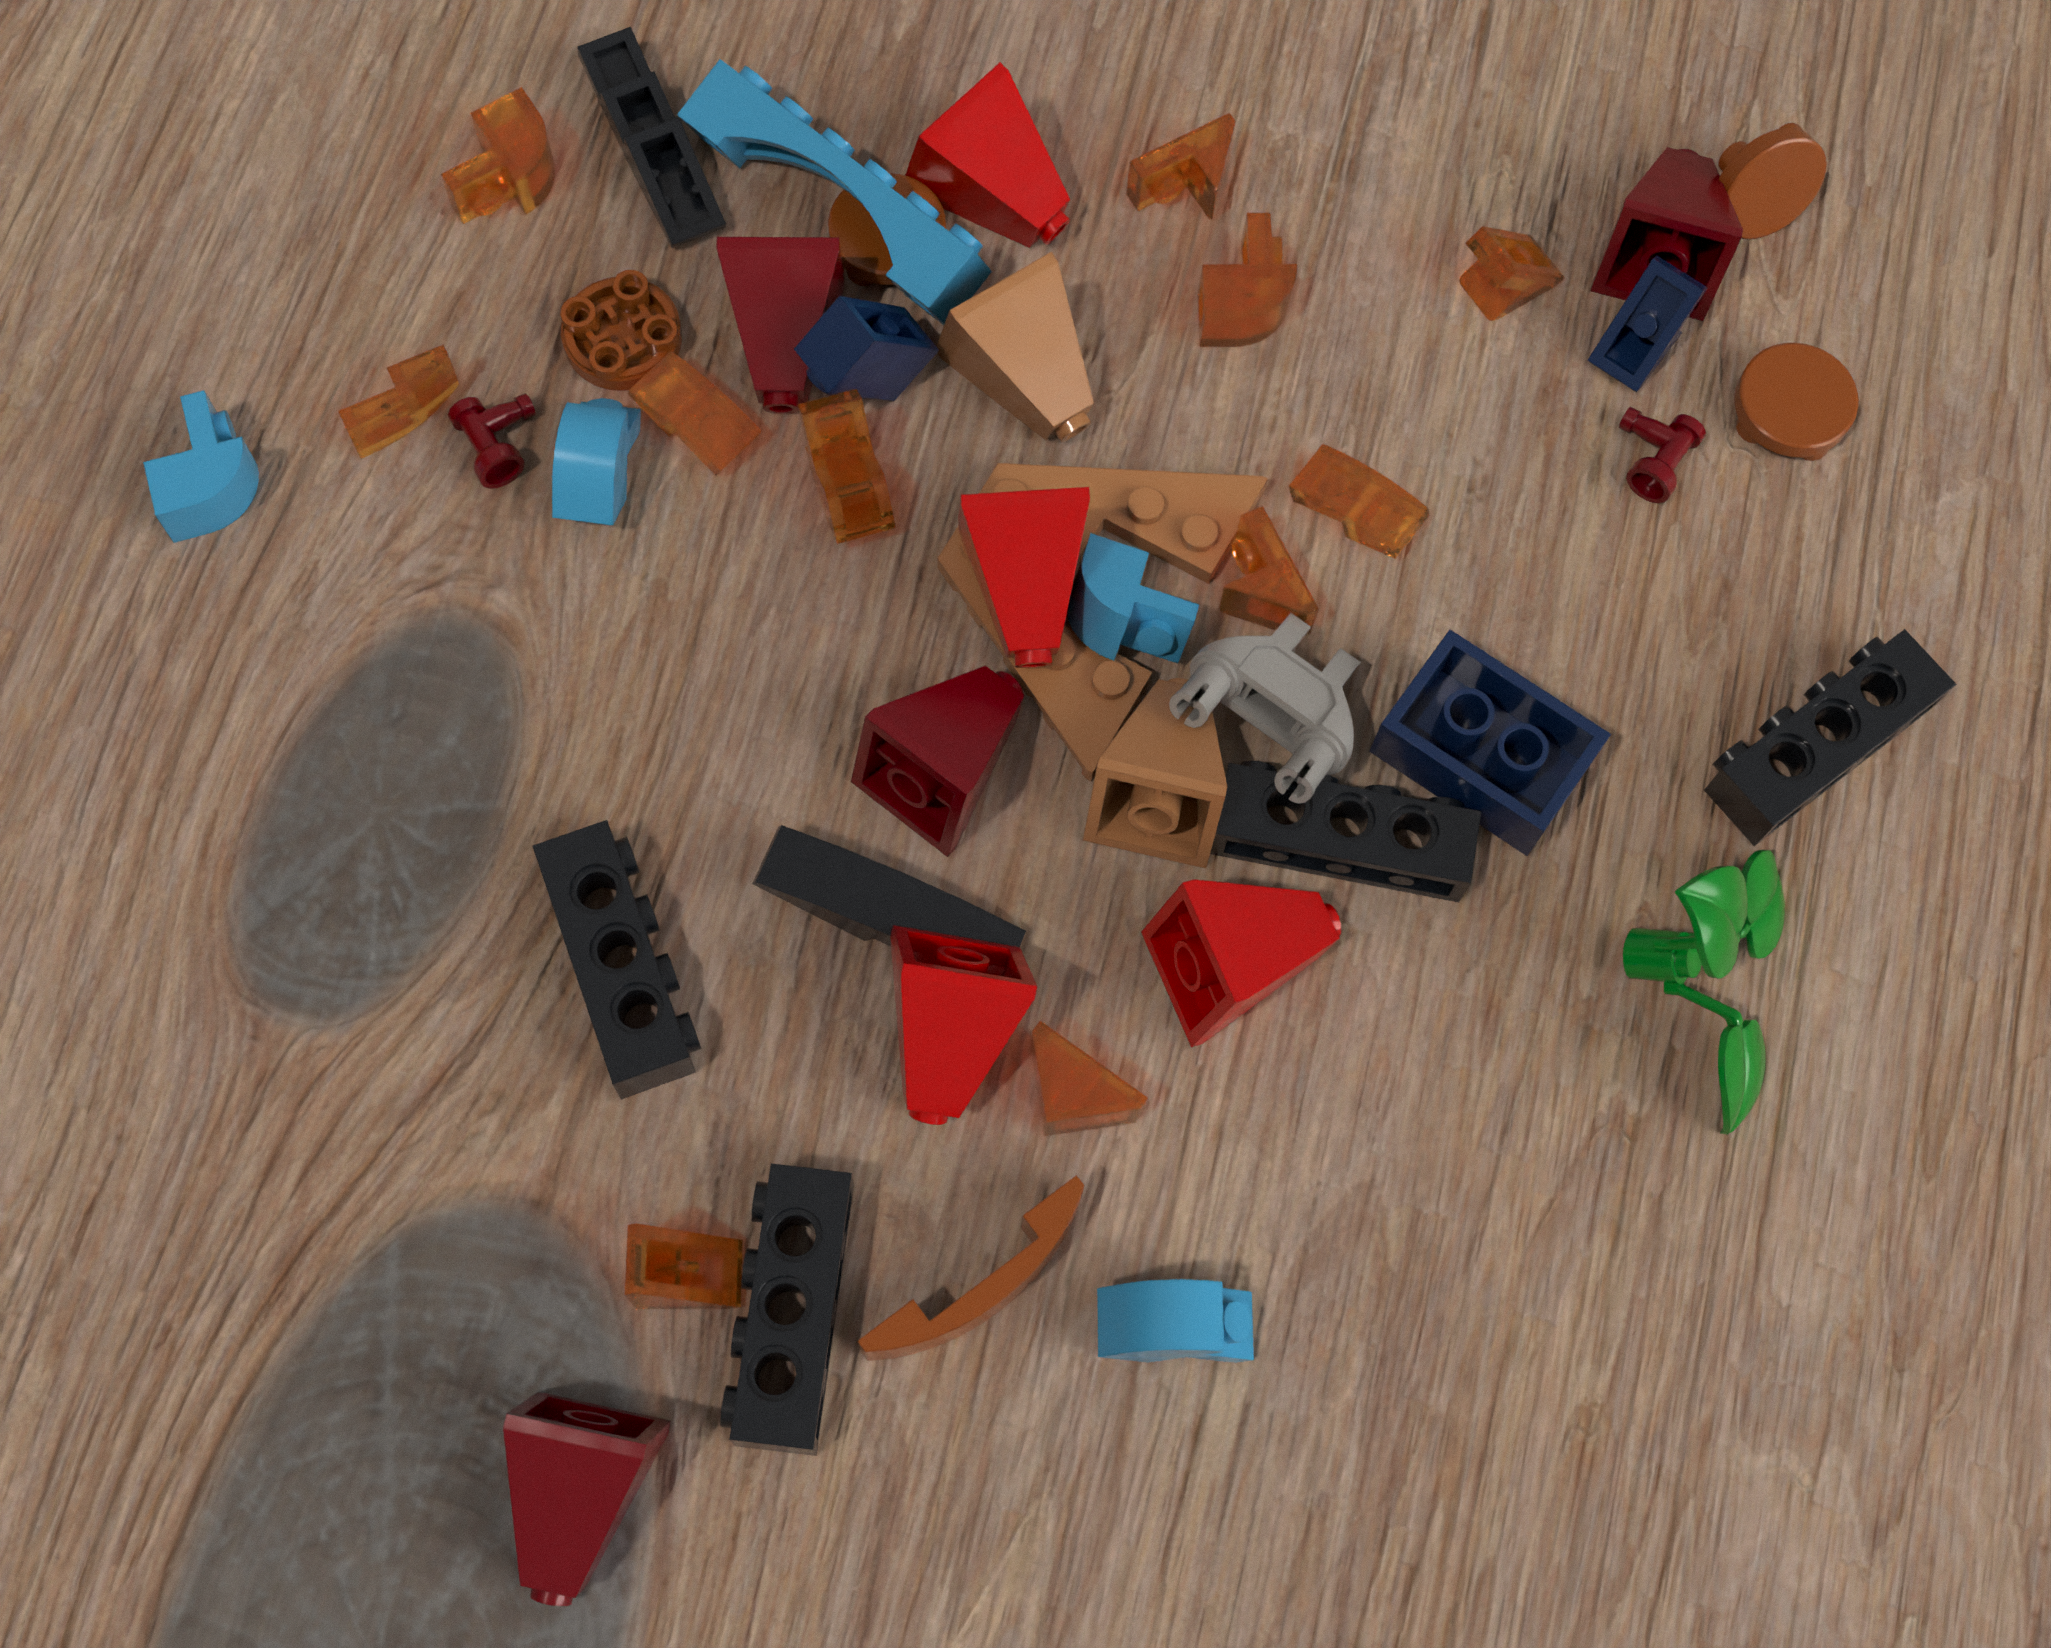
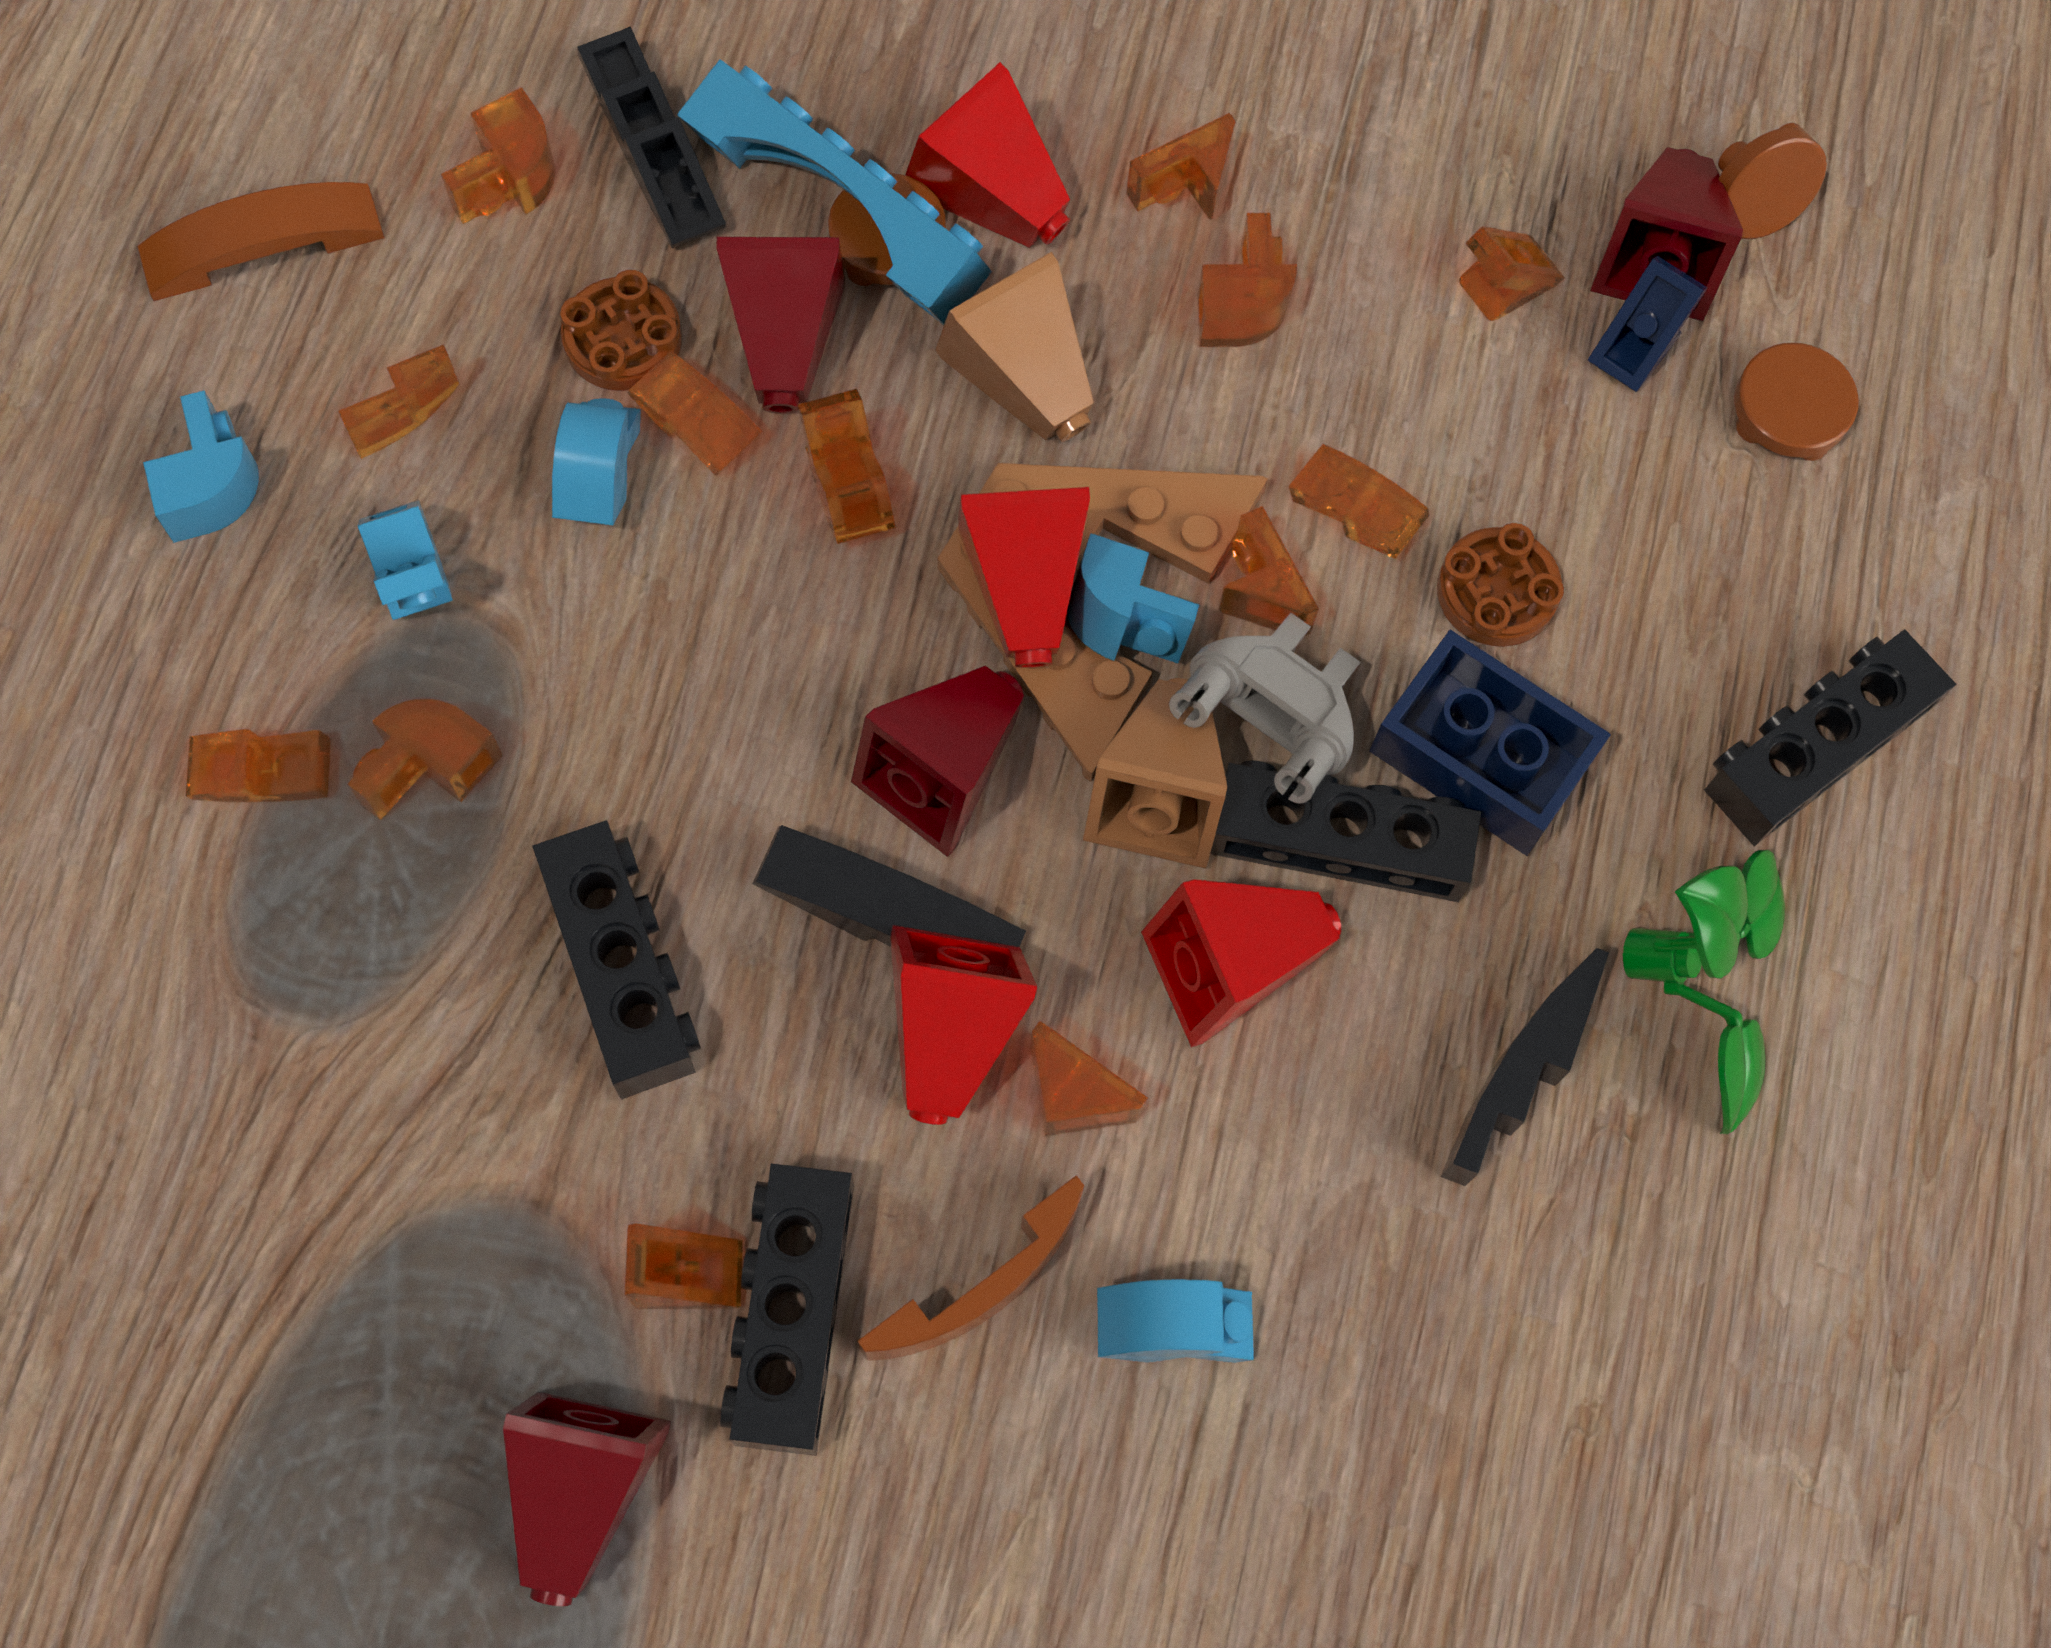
(255, 227): none -> dark orange slope
(256, 768): none -> clear orange slope
(404, 560): none -> dark azure brick
(420, 740): none -> clear orange brick
(496, 461): dark red piece -> none
(865, 348): dark blue brick -> none
(1499, 585): none -> dark orange tile
(1539, 1052): none -> black slope
(1655, 476): dark red piece -> none

